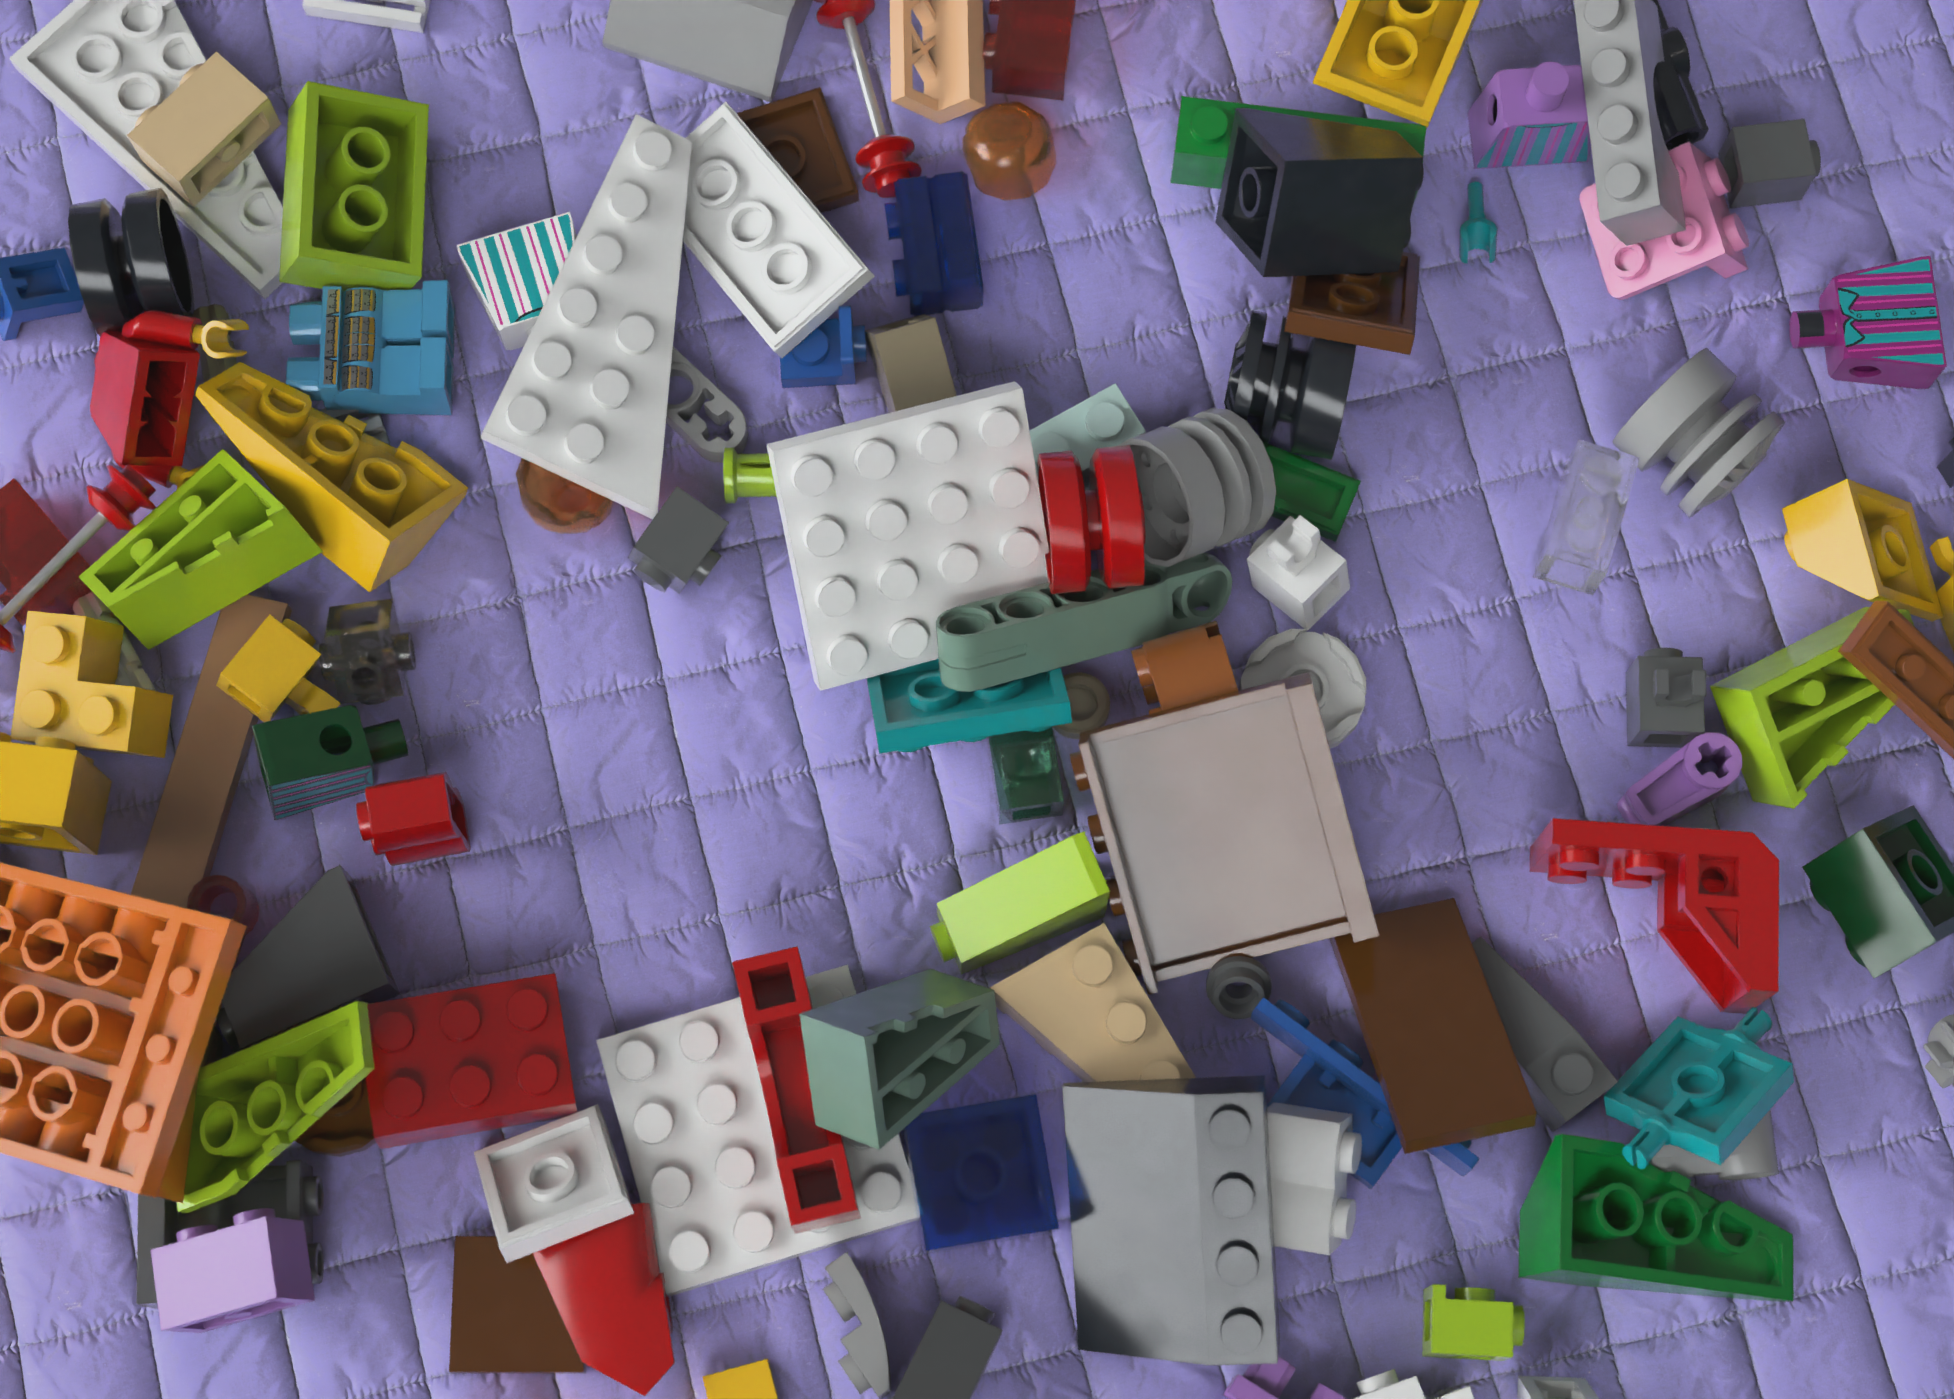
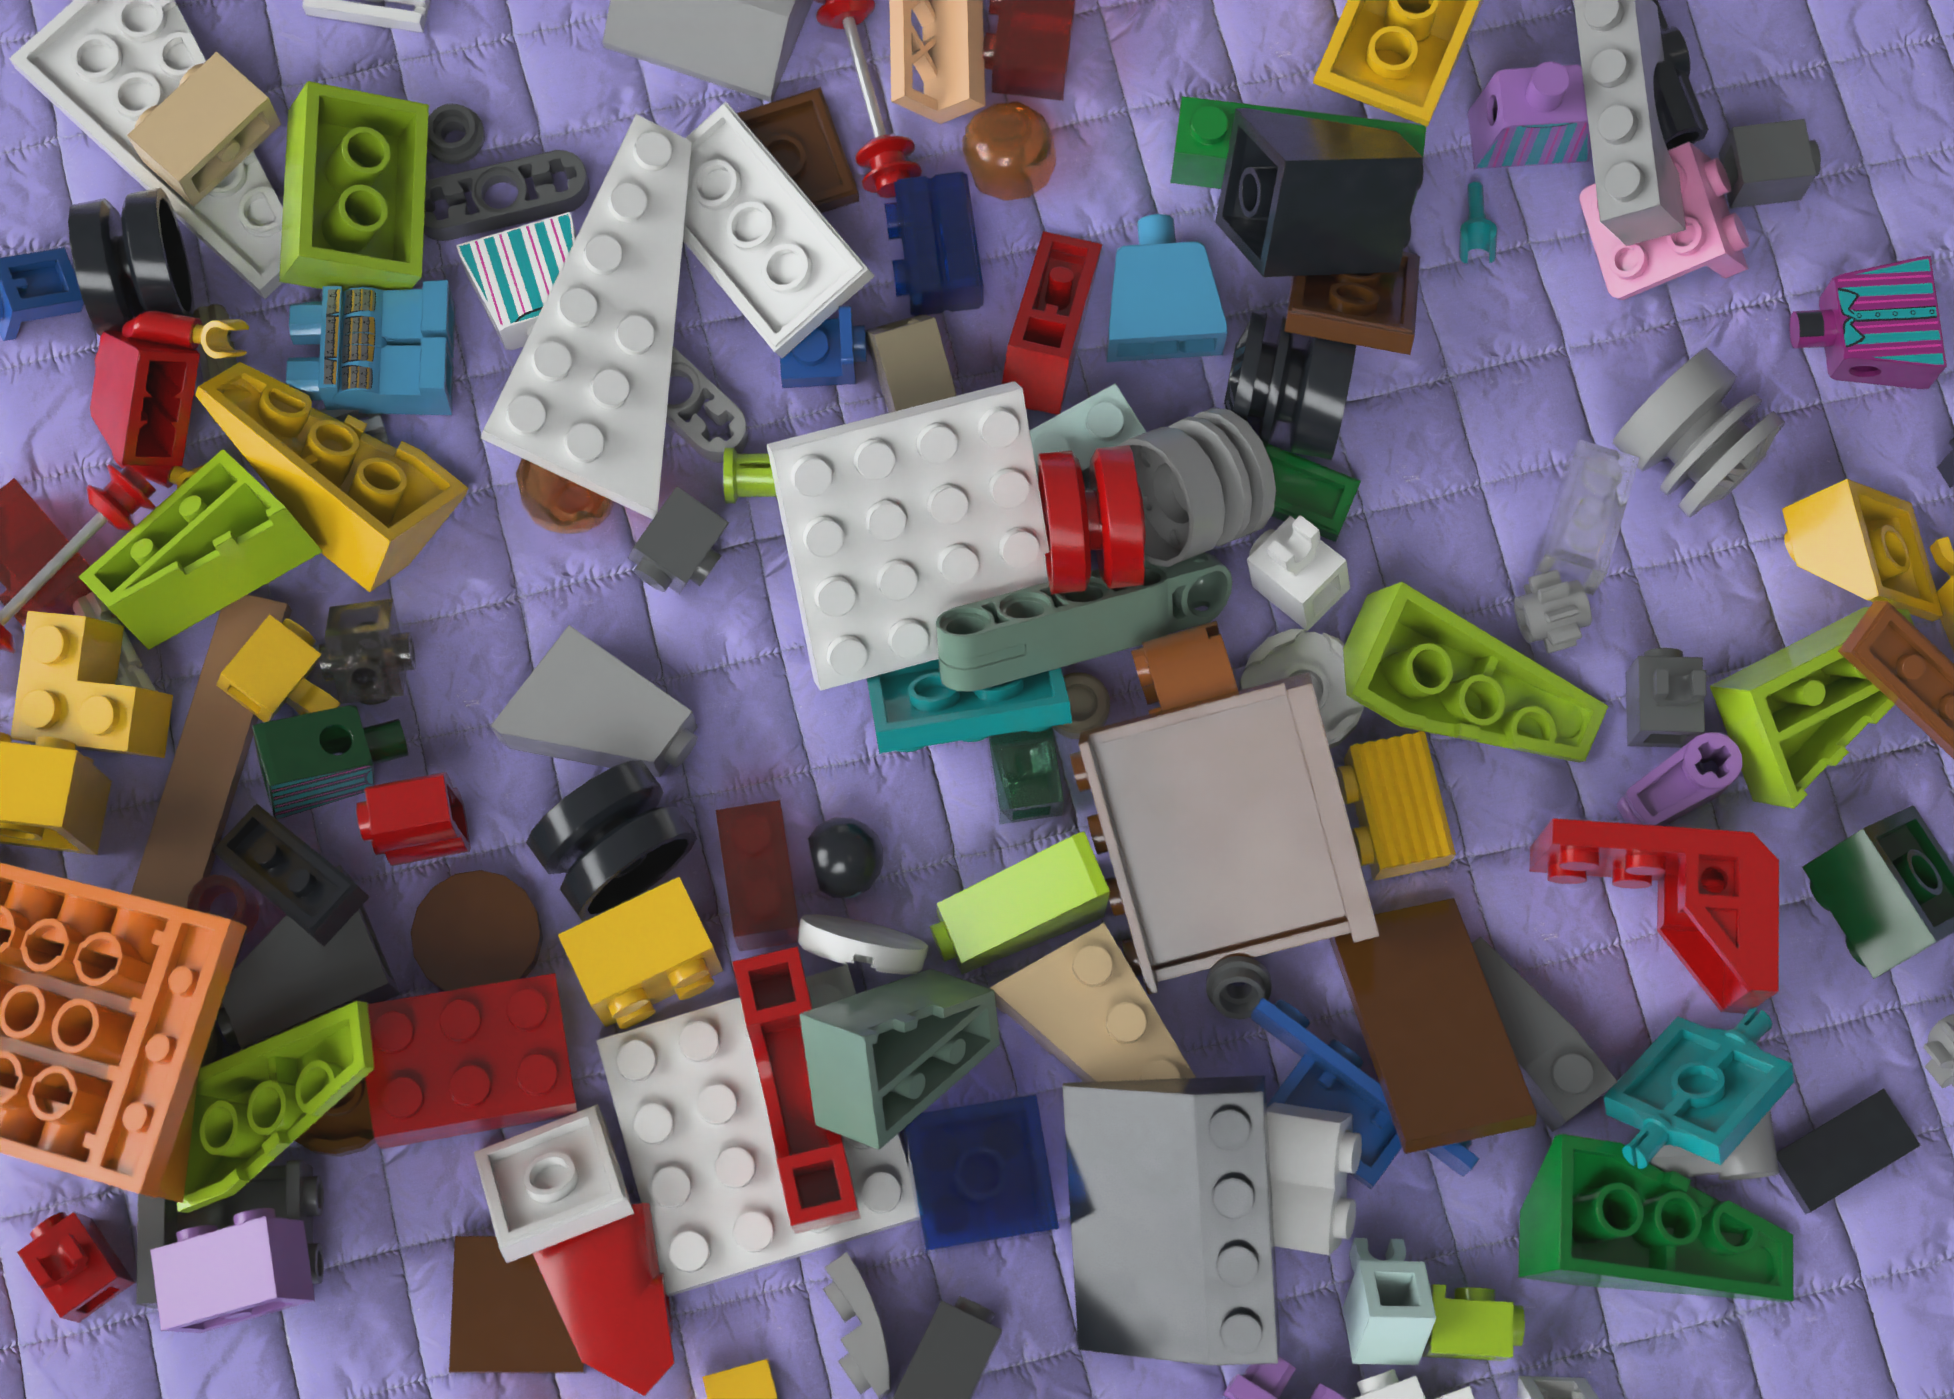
(74, 1265): none -> red brick
(291, 874): none -> black tile
(454, 118): none -> dark grey plate
(476, 931): none -> reddish brown tile
(478, 181): none -> dark grey beam
(595, 711): none -> light grey slope
(611, 839): none -> black wheel
(642, 955): none -> yellow brick
(758, 875): none -> clear red brick
(845, 857): none -> black piece
(860, 941): none -> white tile
(1051, 320): none -> red slope
(1164, 298): none -> dark azure torso
(1387, 1306): none -> light aqua brick
(1396, 805): none -> yellow brick
(1460, 682): none -> lime wedge
(1552, 611): none -> light grey gear
(1845, 1151): none -> black tile

